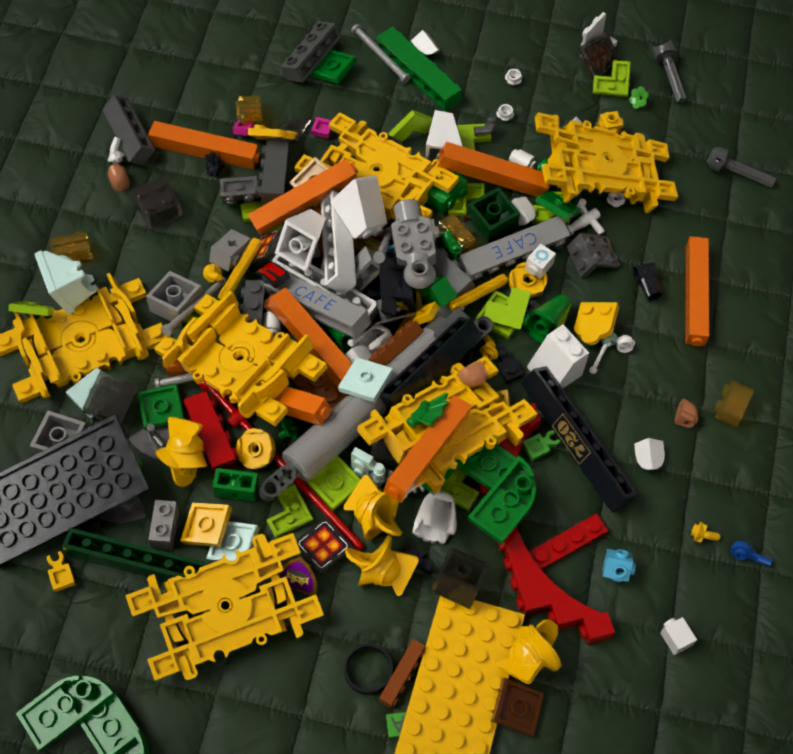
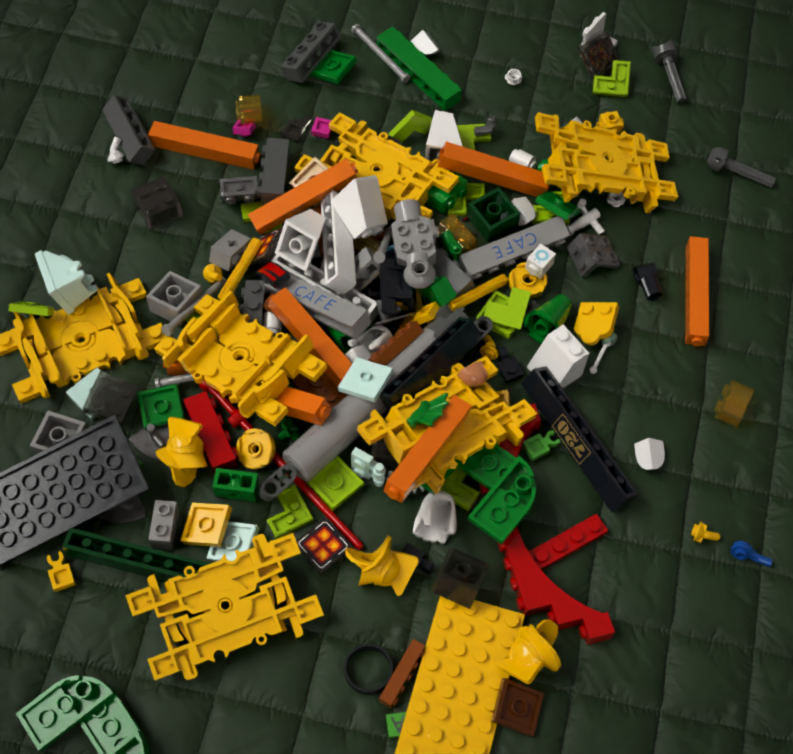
(73, 246): clear yellow brick -> none
(118, 177): nougat piece -> none
(214, 164): black plant -> none
(260, 132): yellow plate -> none
(300, 575): shield -> none
(373, 509): yellow helmet -> none
(505, 112): white plate -> none
(618, 565): medium azure brick -> none
(625, 343): white plate -> none
(639, 97): bright green plant -> none
(678, 635): white brick -> none
(686, 414): nougat piece -> none

